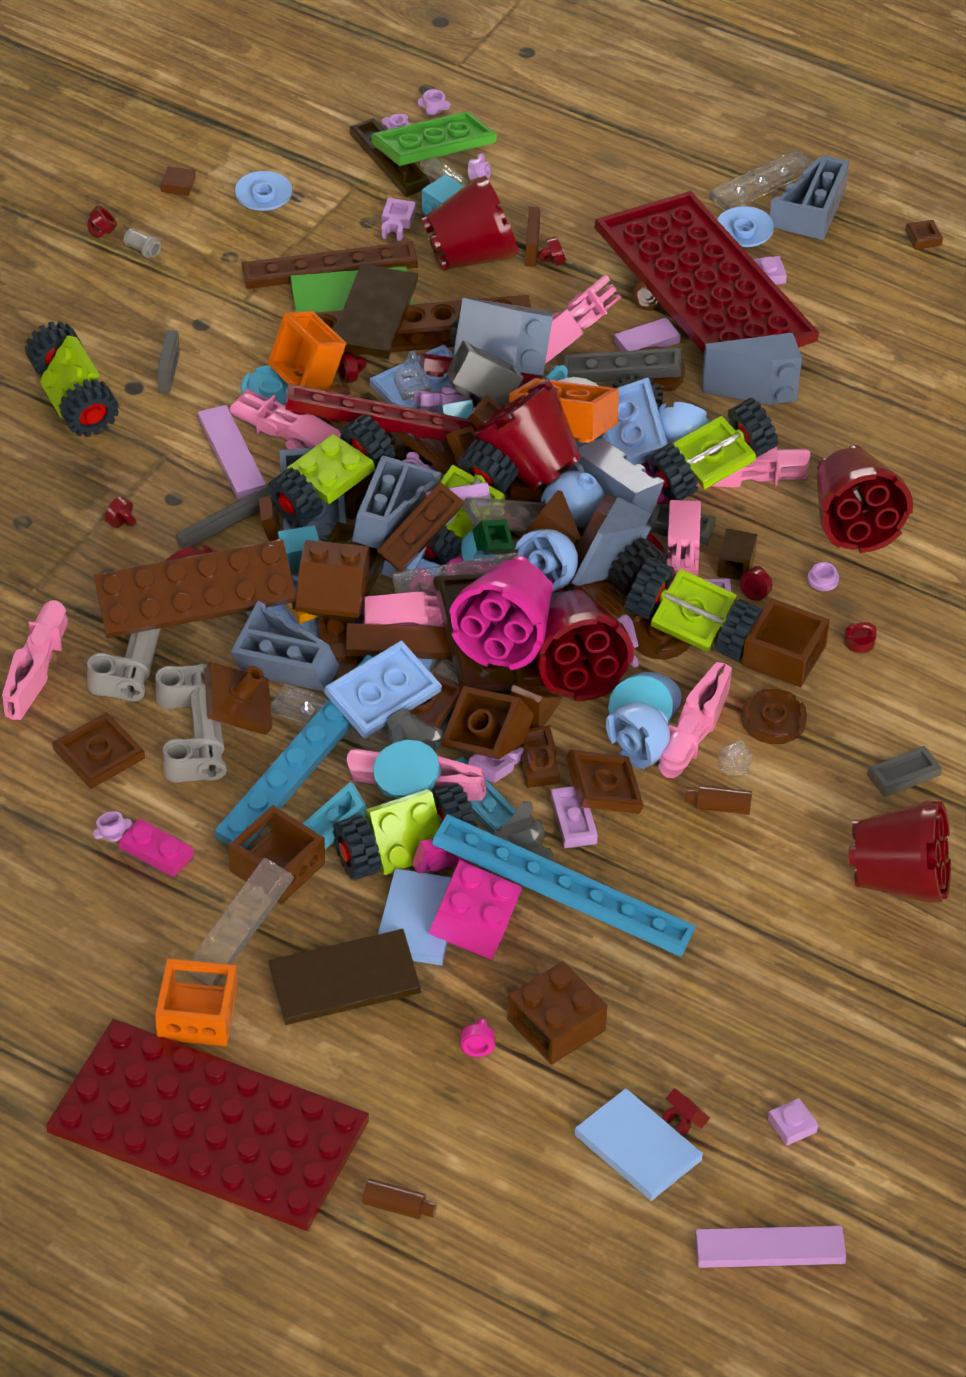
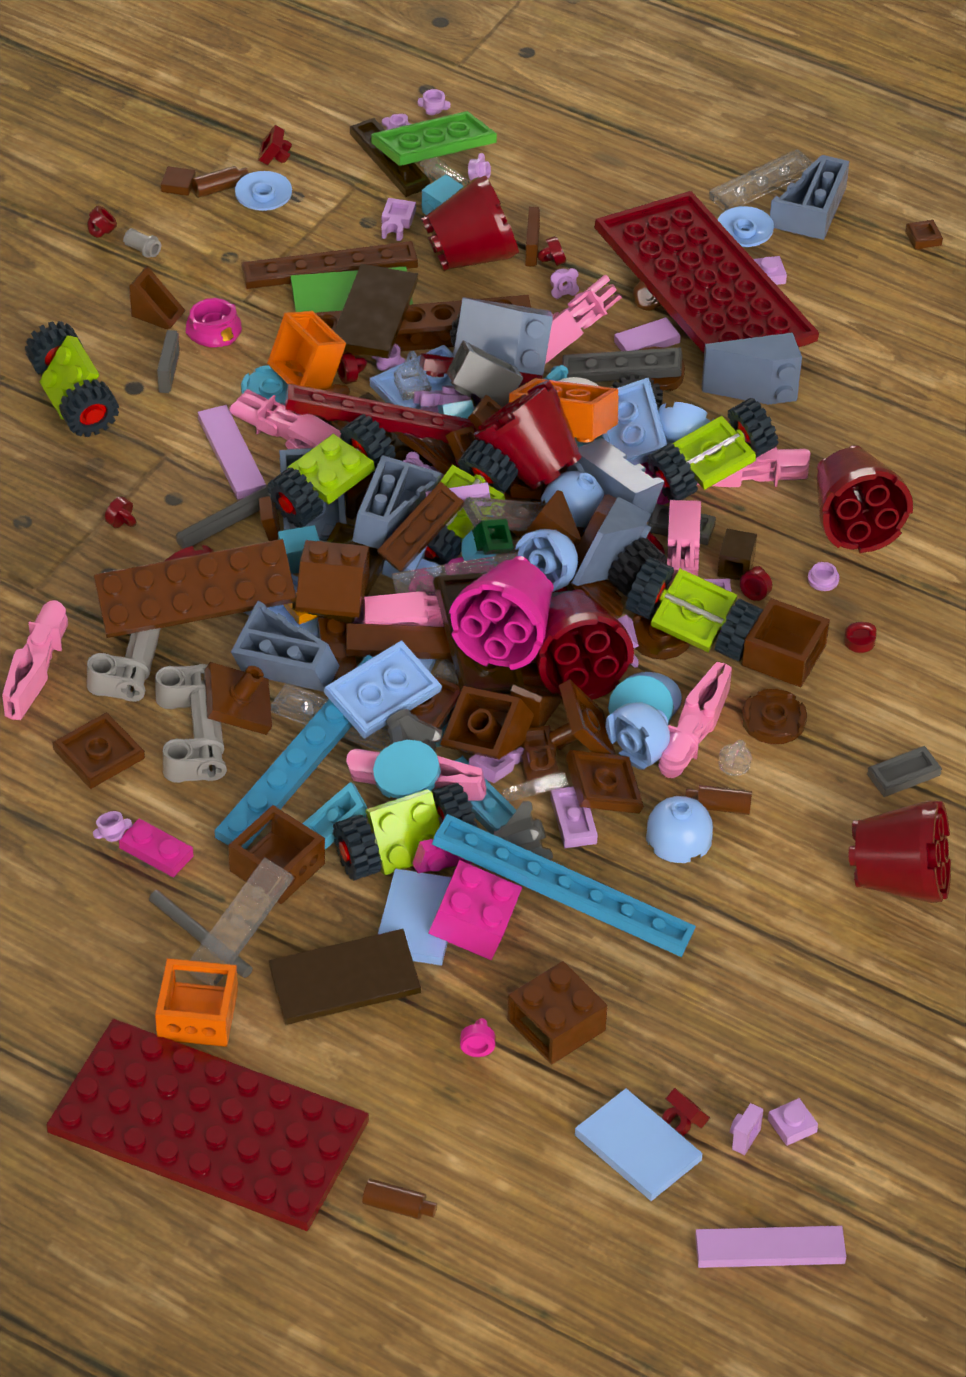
(153, 301): none -> reddish brown slope
(191, 926): none -> dark grey bar
(213, 323): none -> dark pink hat
(217, 181): none -> reddish brown cylinder
(274, 146): none -> dark red tile
(394, 360): none -> lavender plate
(535, 786): none -> clear tile
(561, 276): none -> lavender plate
(585, 722): none -> reddish brown tile
(679, 829): none -> light blue cylinder
(746, 1128): none -> lavender plate

